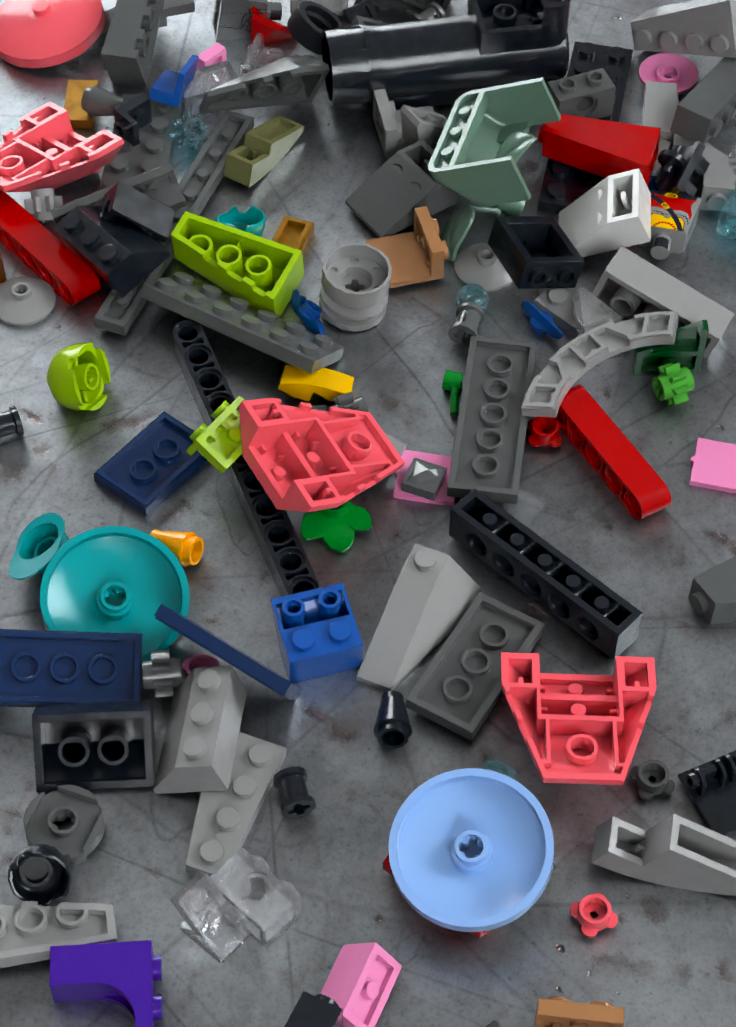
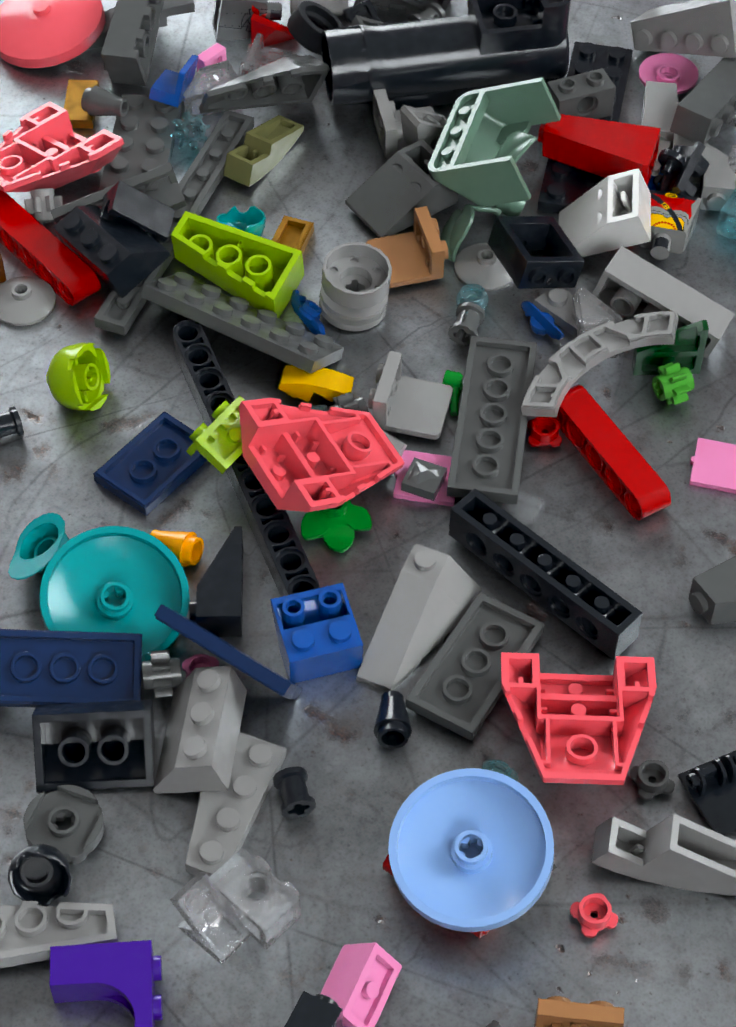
(131, 117): black bracket -> none
(221, 590): none -> black slope
(408, 403): none -> light grey bracket

